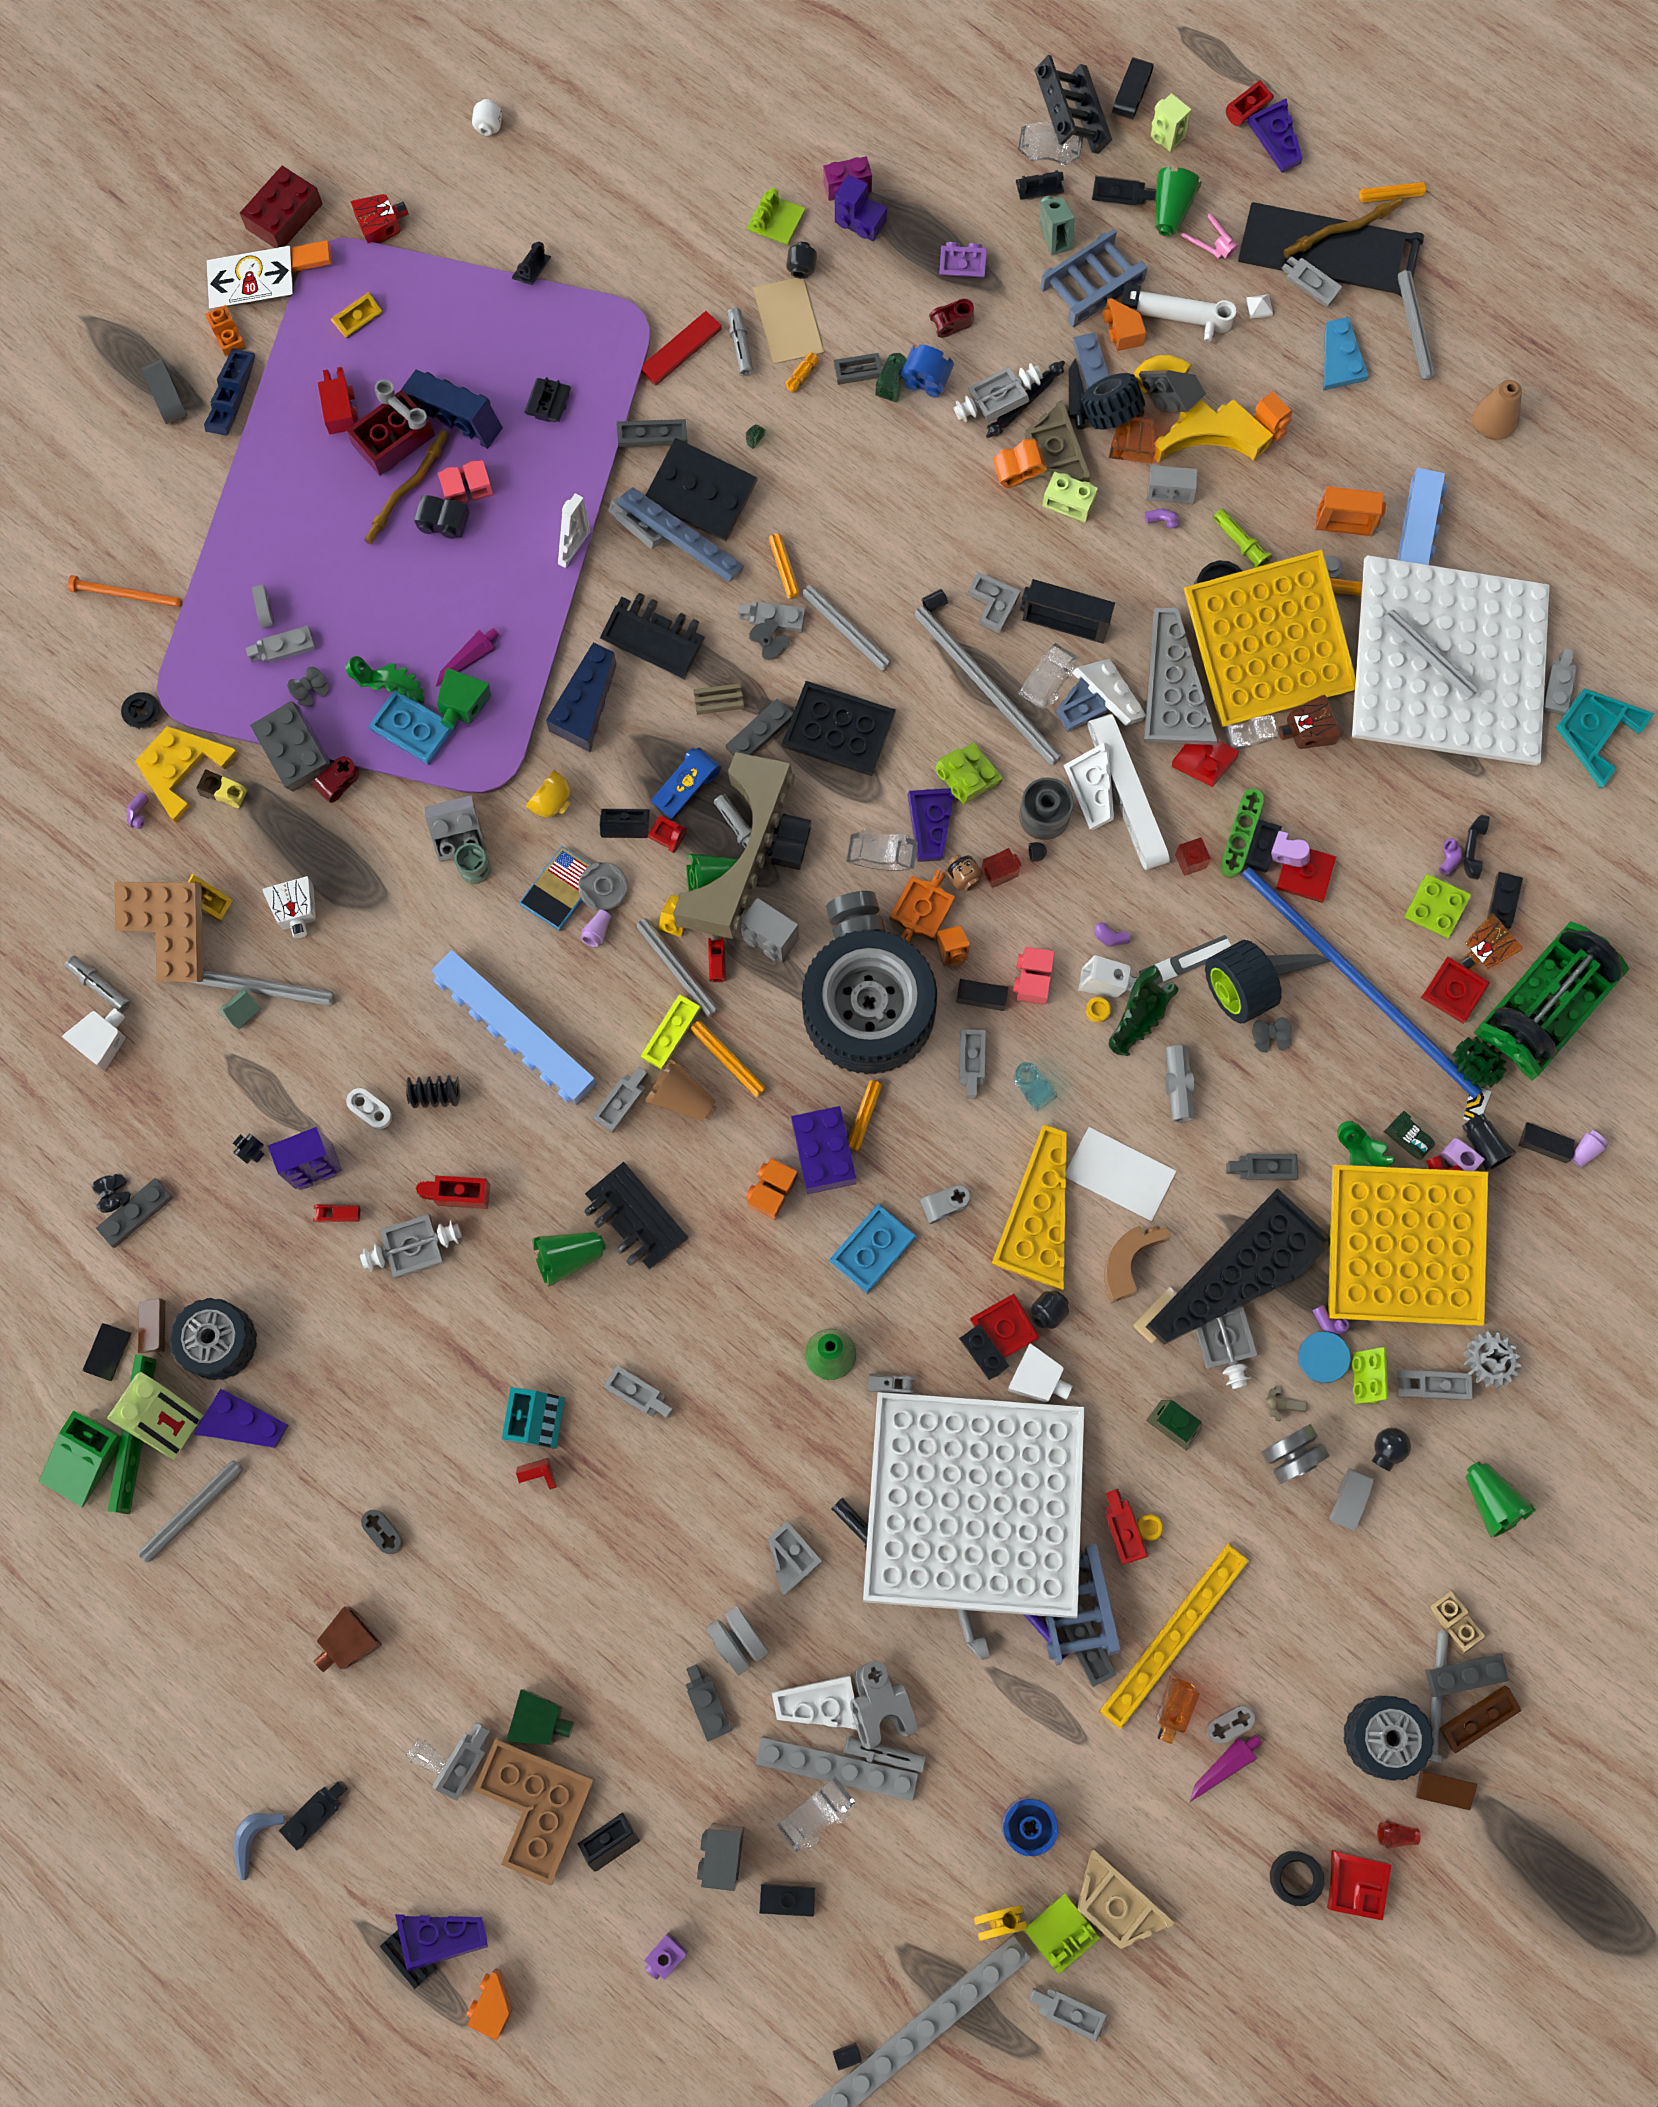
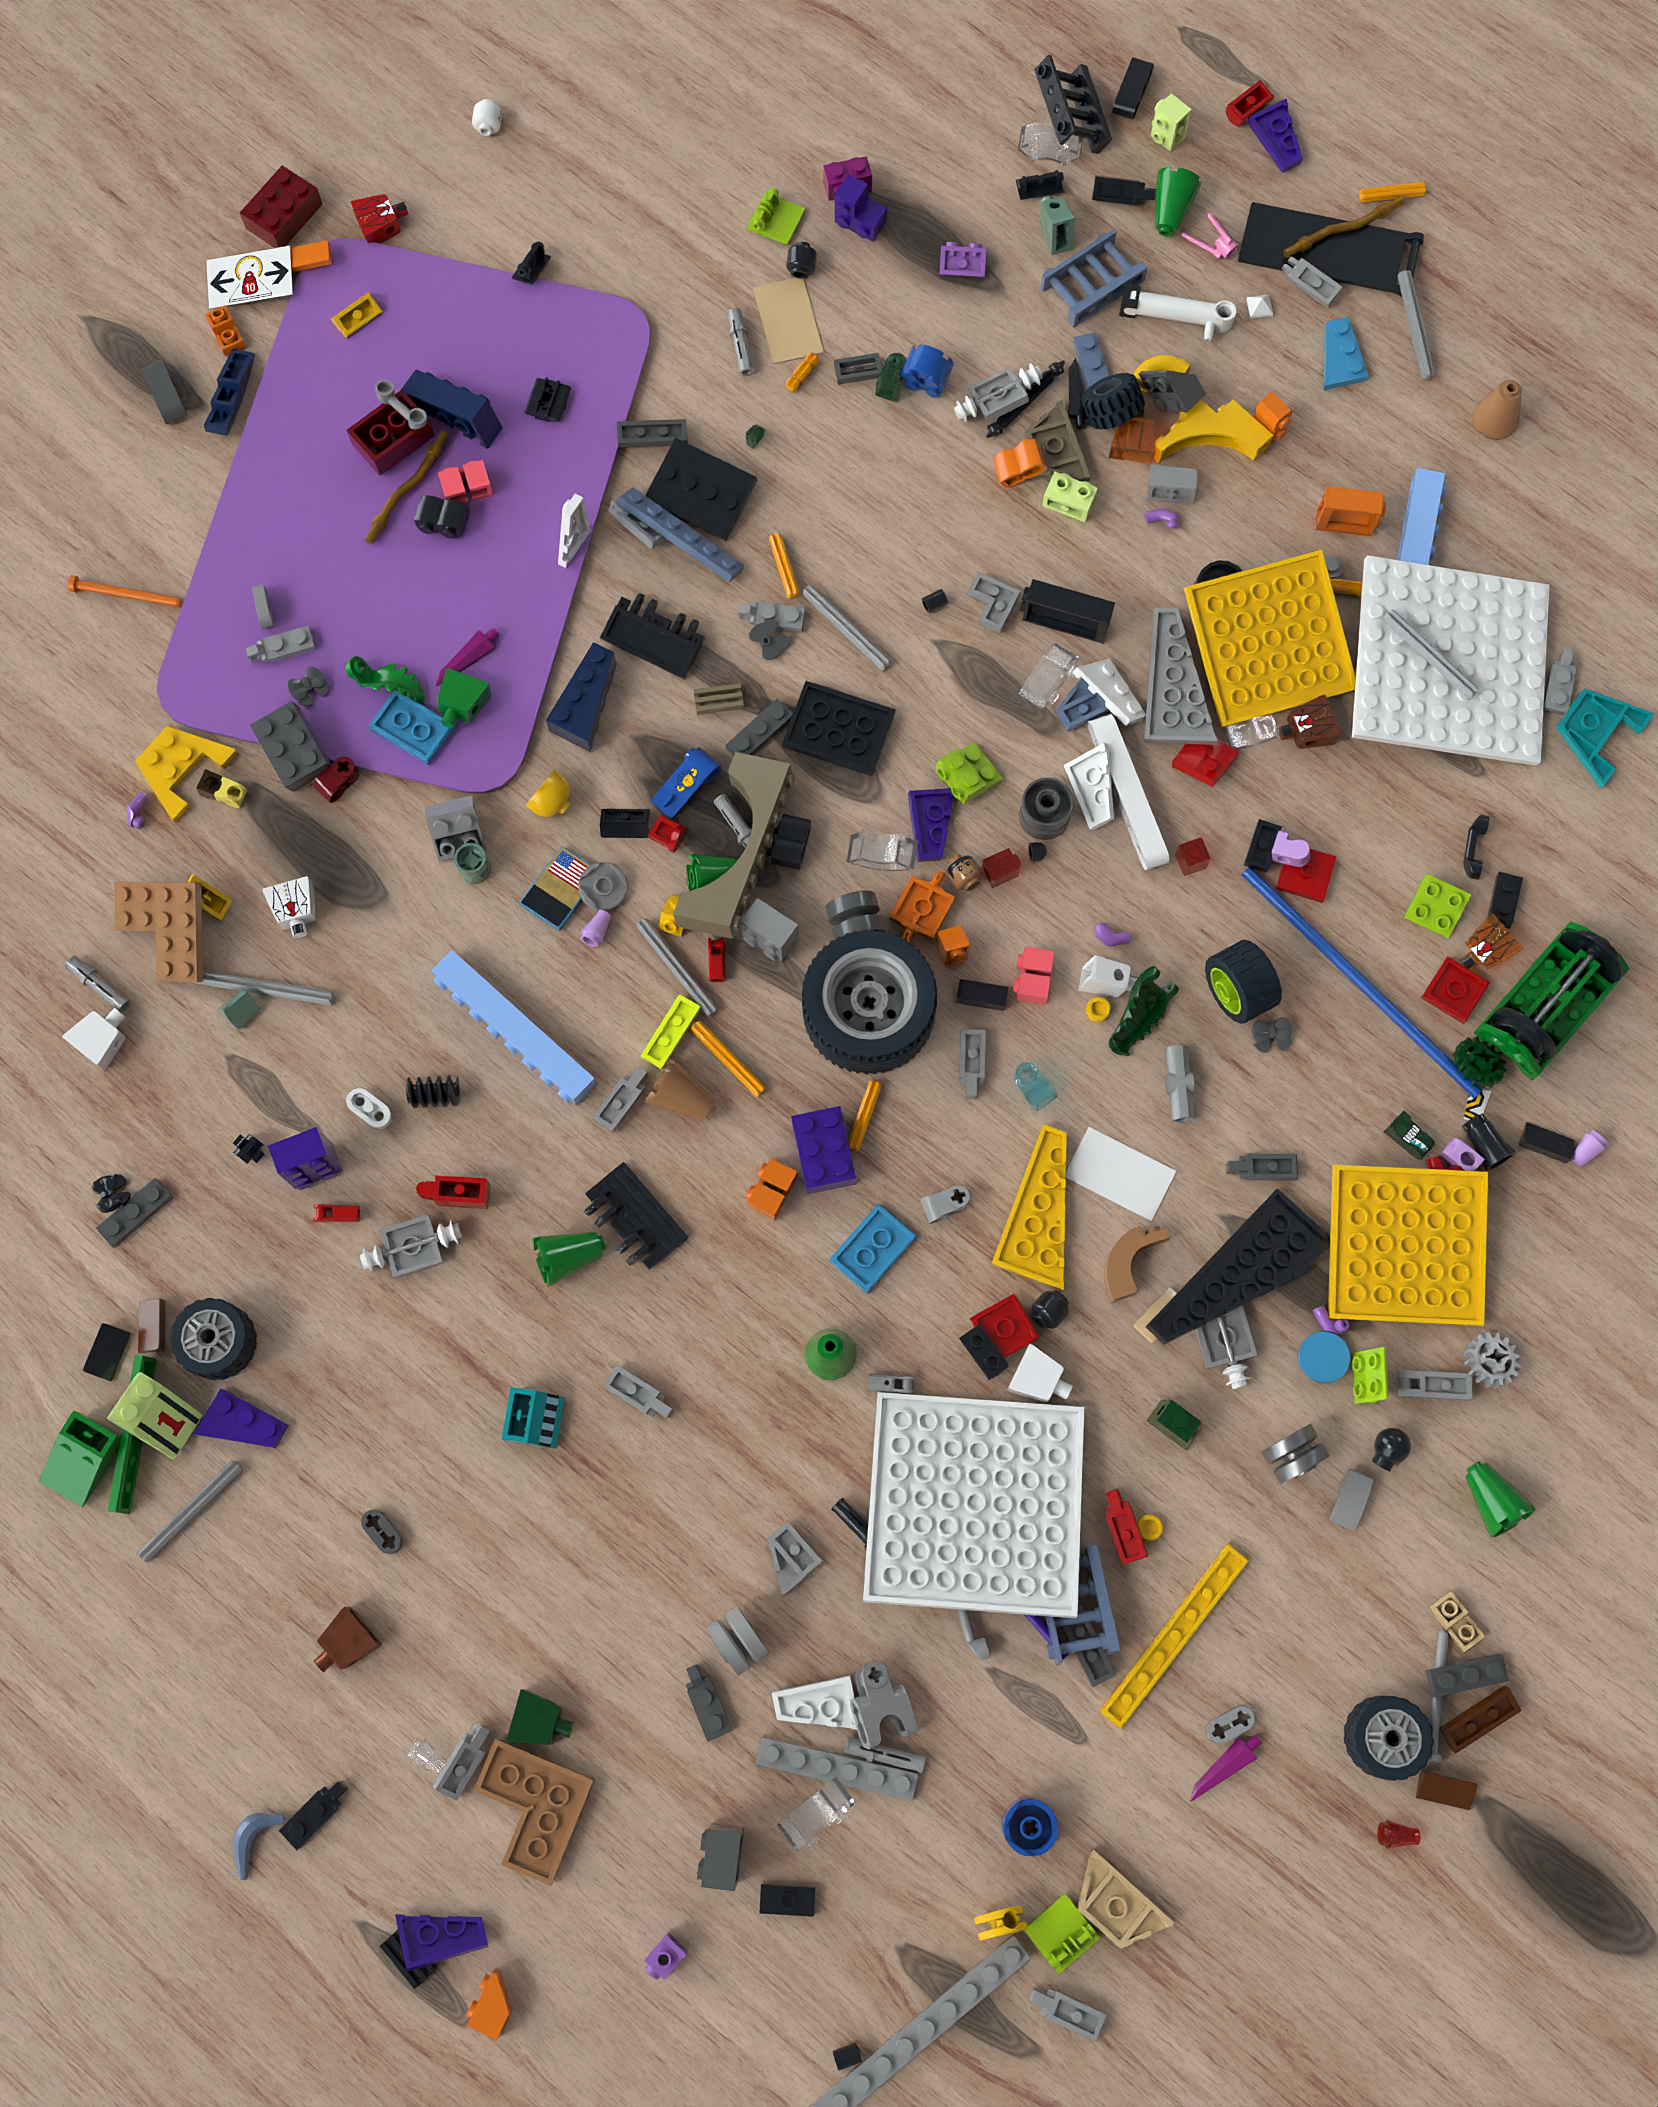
(140, 700): black gear -> none
(337, 402): red hinge -> none
(536, 1470): red tile -> none
(608, 1842): black slope -> none
(681, 347): red tile -> none
(949, 317): dark red piece -> none
(987, 685): light grey axle -> none
(1125, 325): orange slope -> none
(1178, 1697): clear orange torso -> none
(1189, 959): sticker -> none
(1240, 832): bright green beam -> none
(1249, 546): lime pin -> none
(1274, 1403): dark tan piece -> none
(1289, 963): dark grey bar -> none
(1316, 1870): black tyre -> none
(1358, 1885): red plate -> none
(1362, 1148): green plant -> none
(1453, 856): medium lavender arm -> none

